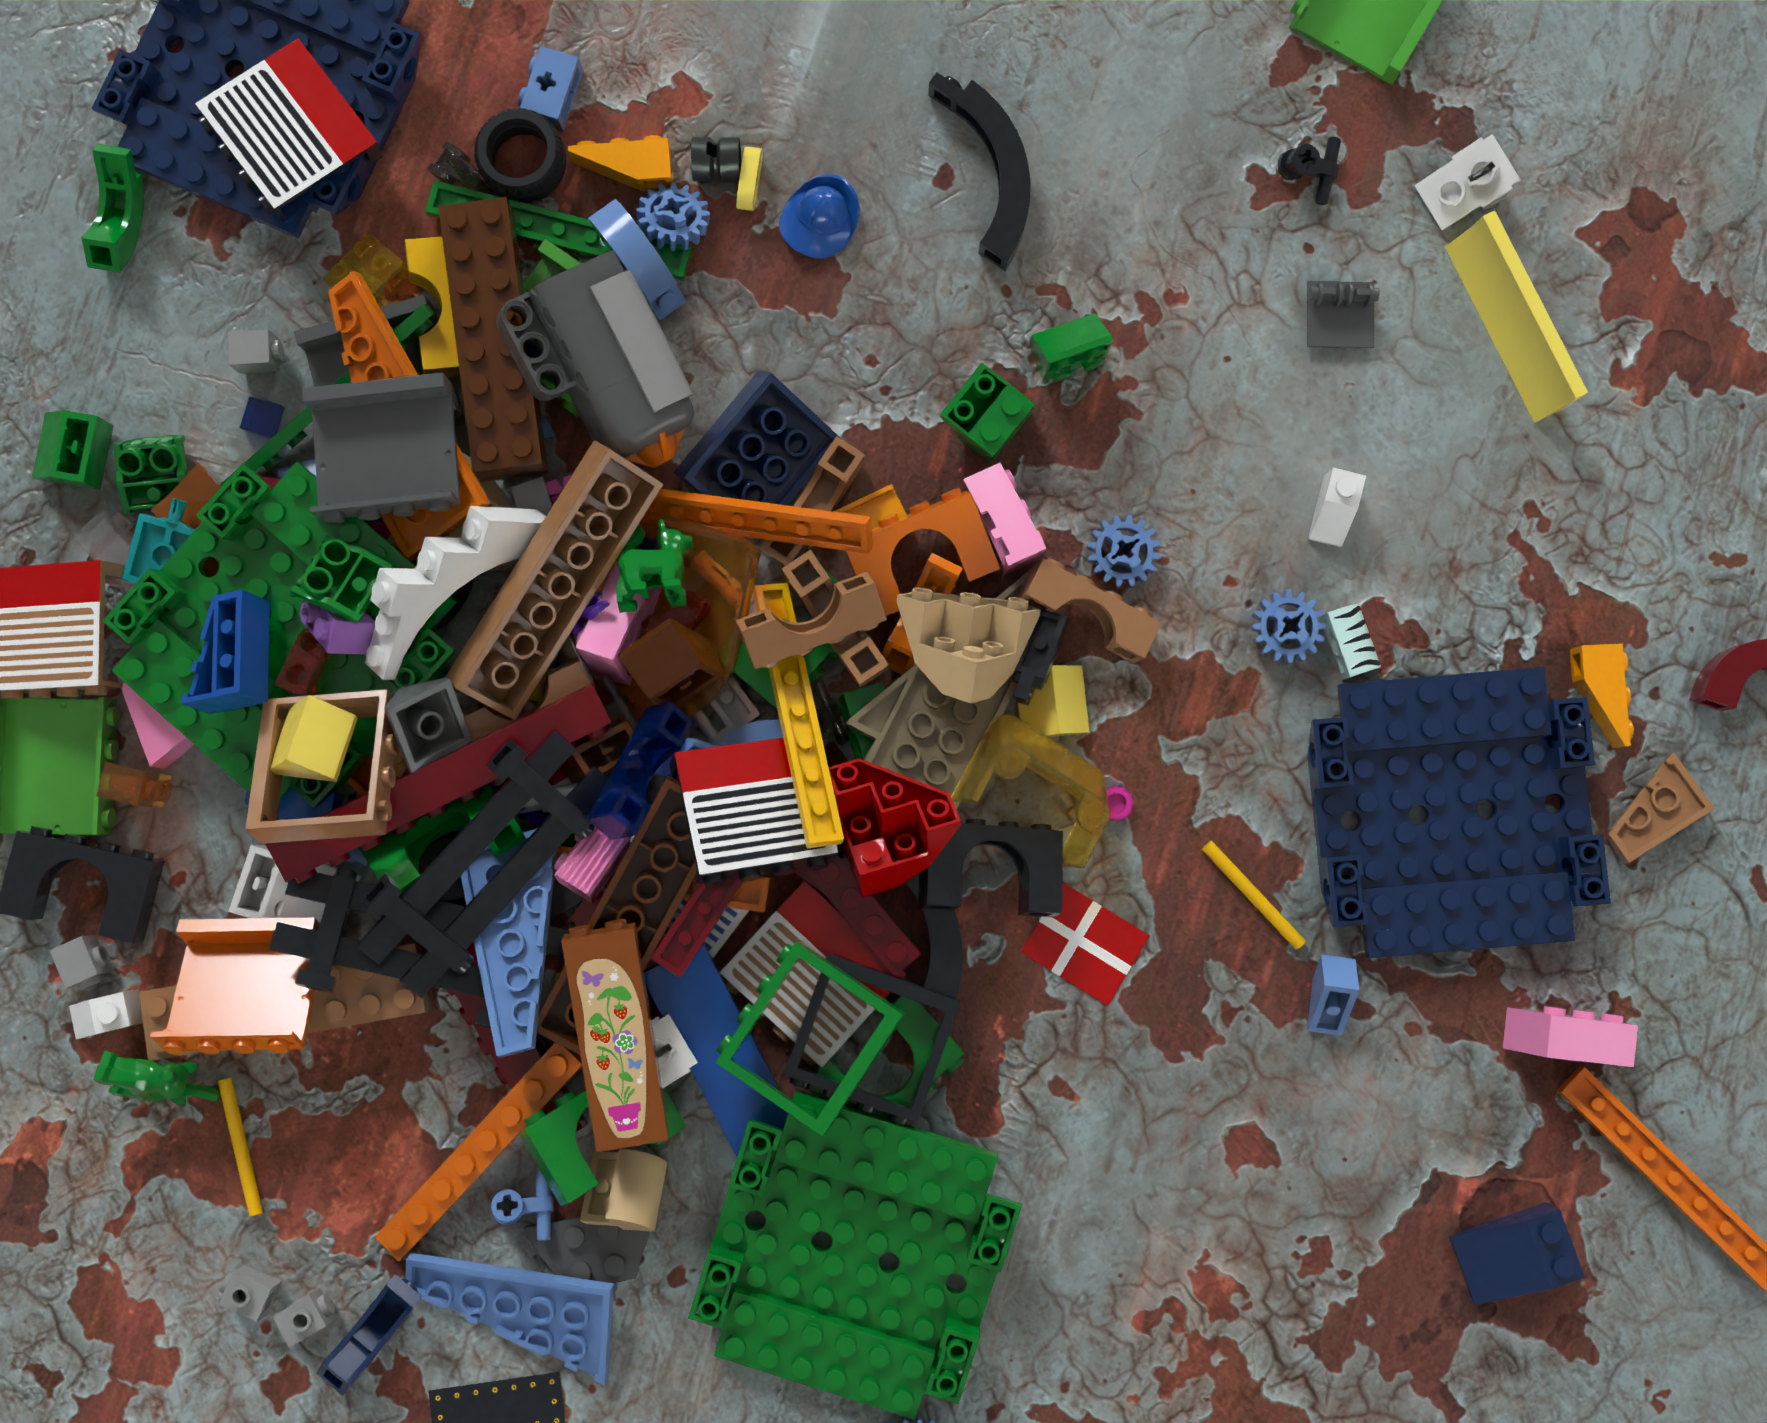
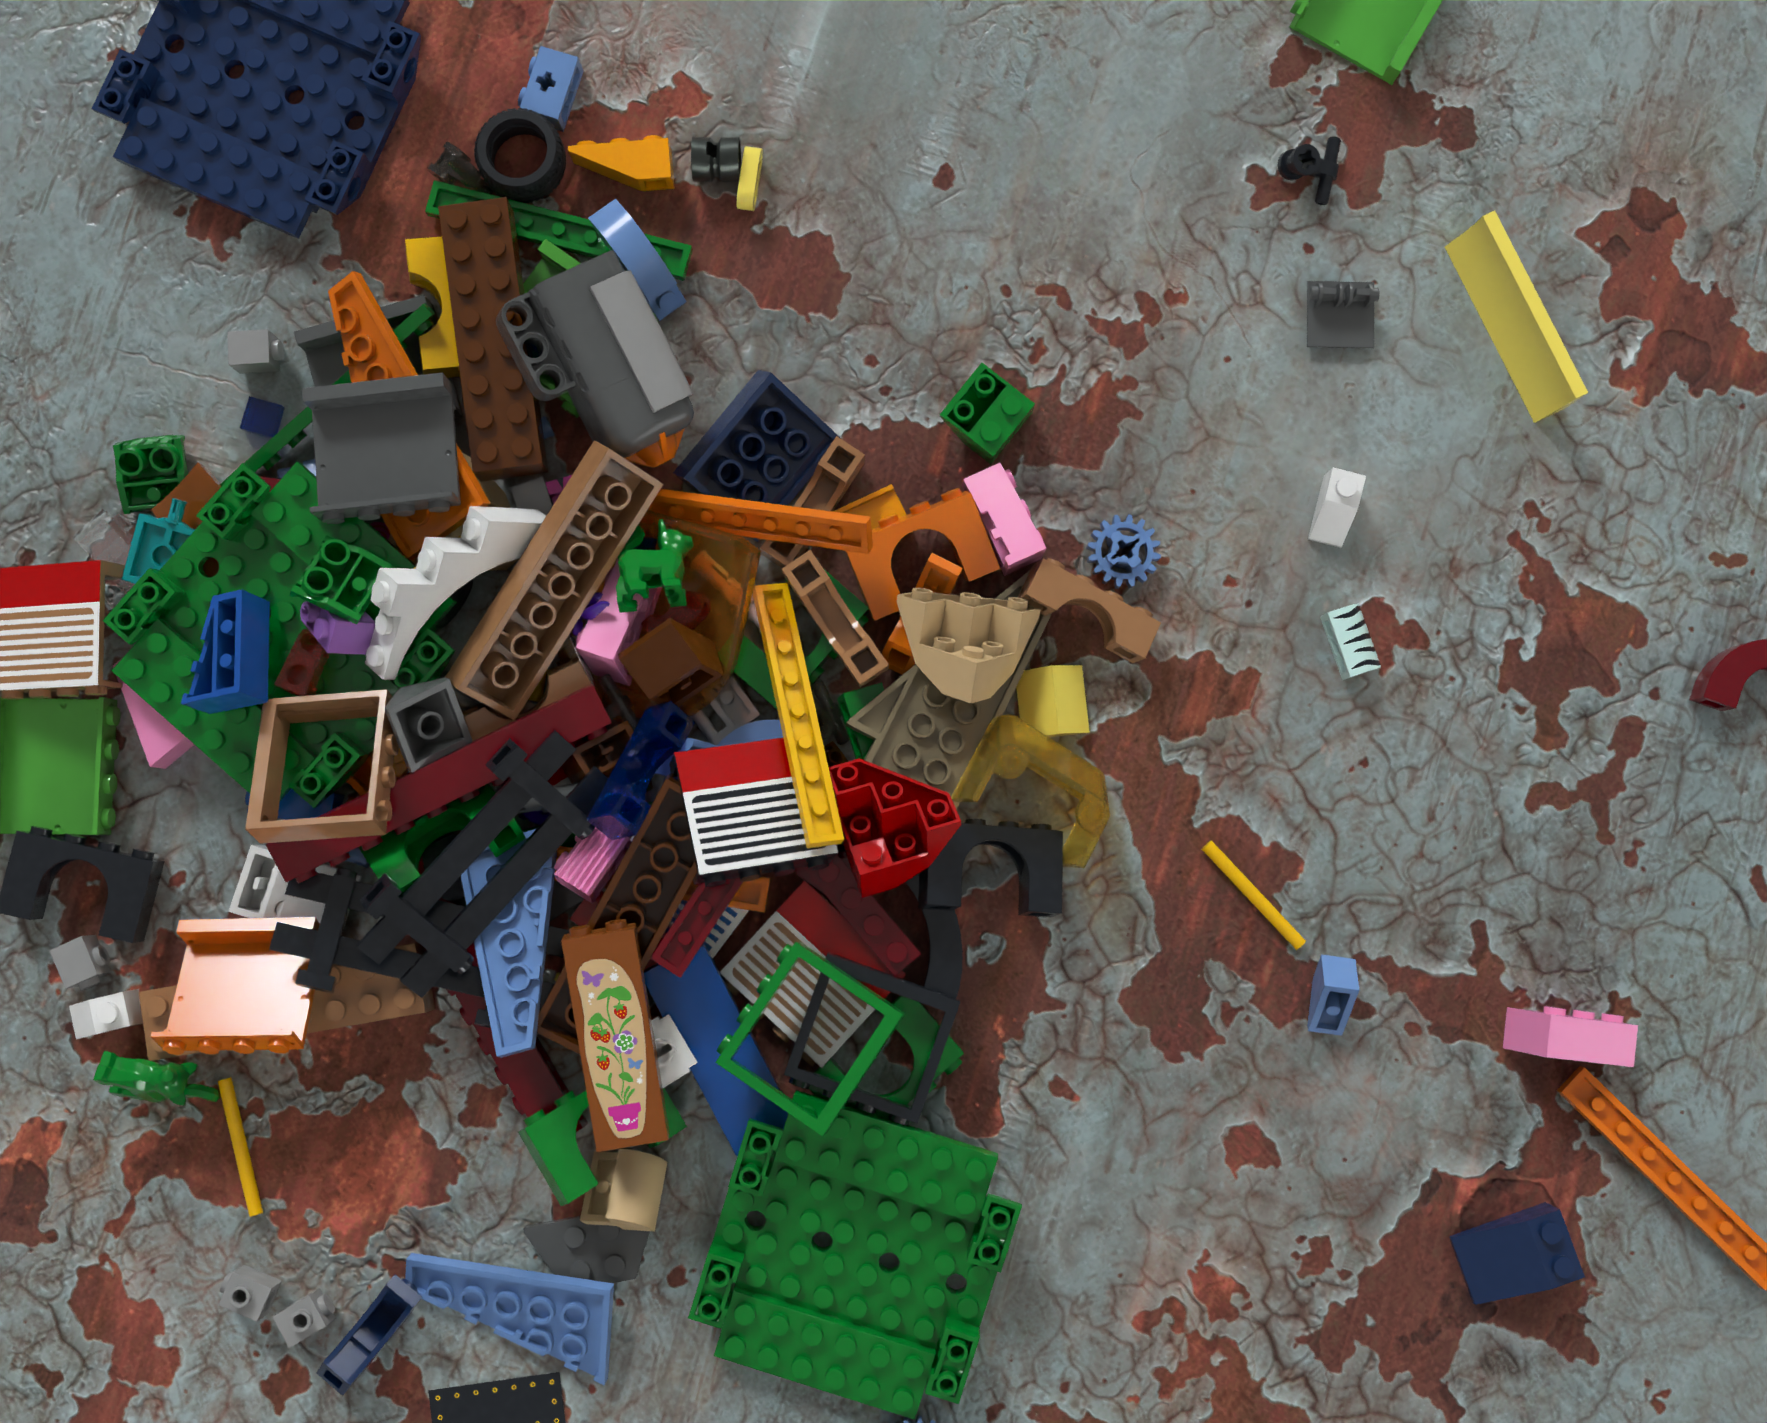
(73, 449): green slope -> none
(119, 215): green arch -> none
(134, 785): clear orange brick -> none
(285, 126): panel -> none
(313, 740): light yellow slope -> none
(375, 264): clear yellow hinge -> none
(479, 1150): orange plate -> none
(541, 1205): medium blue piece -> none
(673, 216): medium blue gear -> none
(820, 216): blue hat -> none
(852, 609): medium nougat arch -> none
(1009, 158): black arch -> none
(1039, 655): black hinge -> none
(1071, 347): green slope -> none
(1086, 945): red sticker -> none
(1119, 803): dark pink tile -> none
(1278, 617): medium blue gear -> none
(1456, 875): dark blue slope -> none
(1472, 179): white piece -> none
(1600, 677): light orange slope -> none
(1658, 811): medium nougat wing -> none

